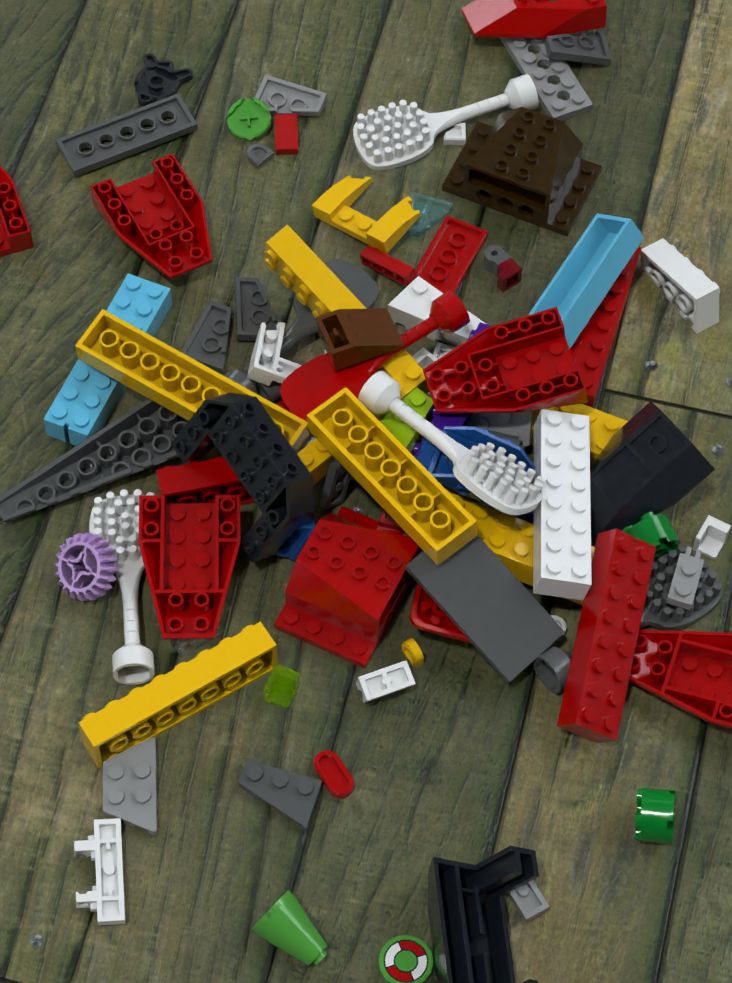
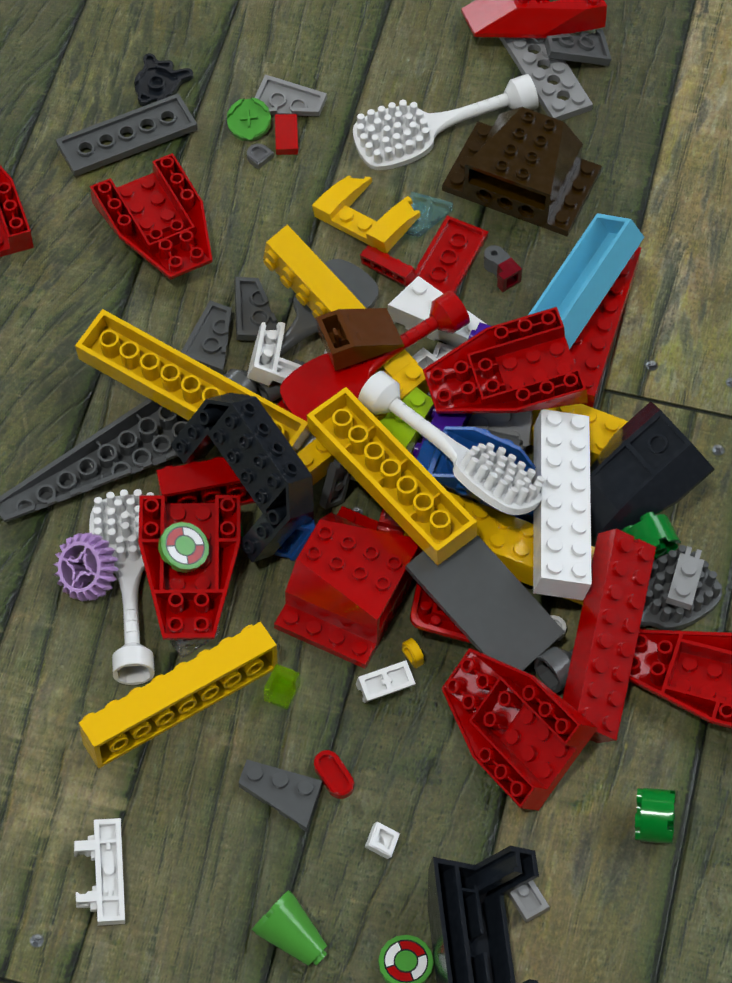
(91, 395): medium azure piece -> none
(132, 786): light grey wing -> none
(183, 547): none -> tile
(382, 840): none -> white tile
(456, 135): white tile -> none
(515, 726): none -> red wedge
(682, 283): white wedge -> none
(711, 537): white panel -> none

